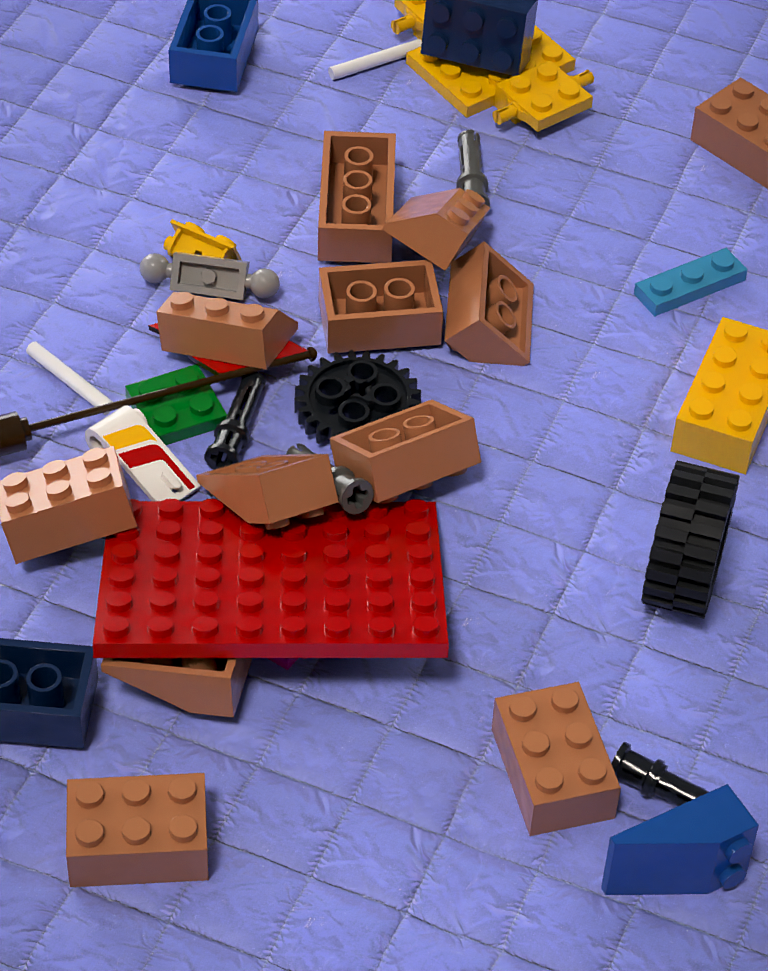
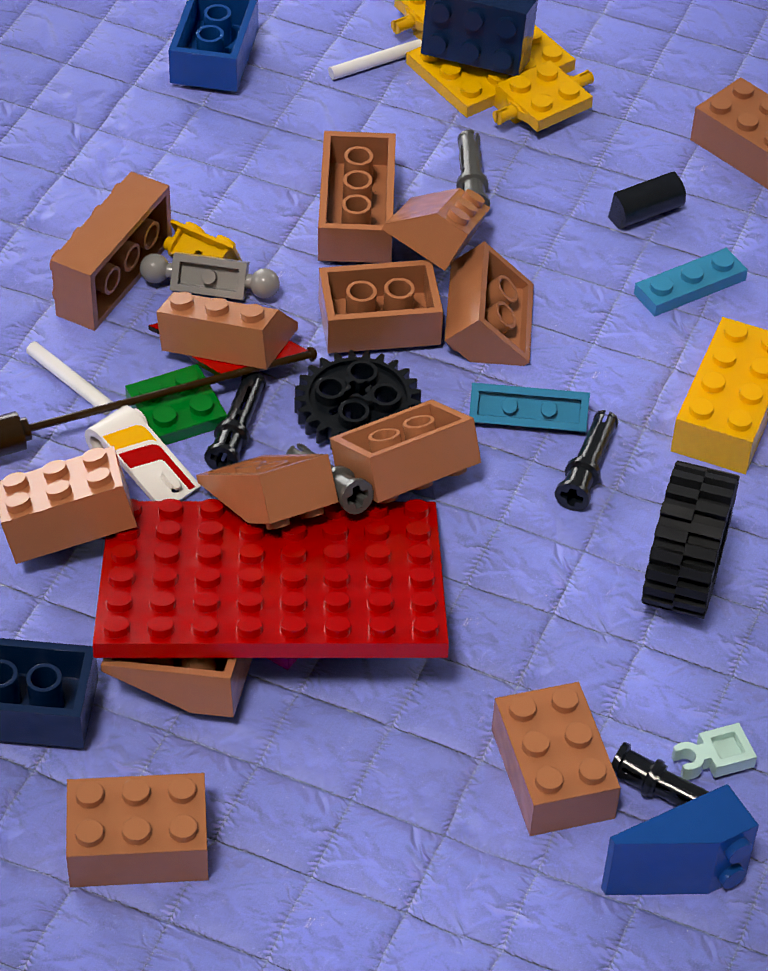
(106, 251): none -> nougat brick
(529, 407): none -> dark azure plate
(584, 470): none -> black pin
(647, 200): none -> black brick
(720, 750): none -> light aqua plate

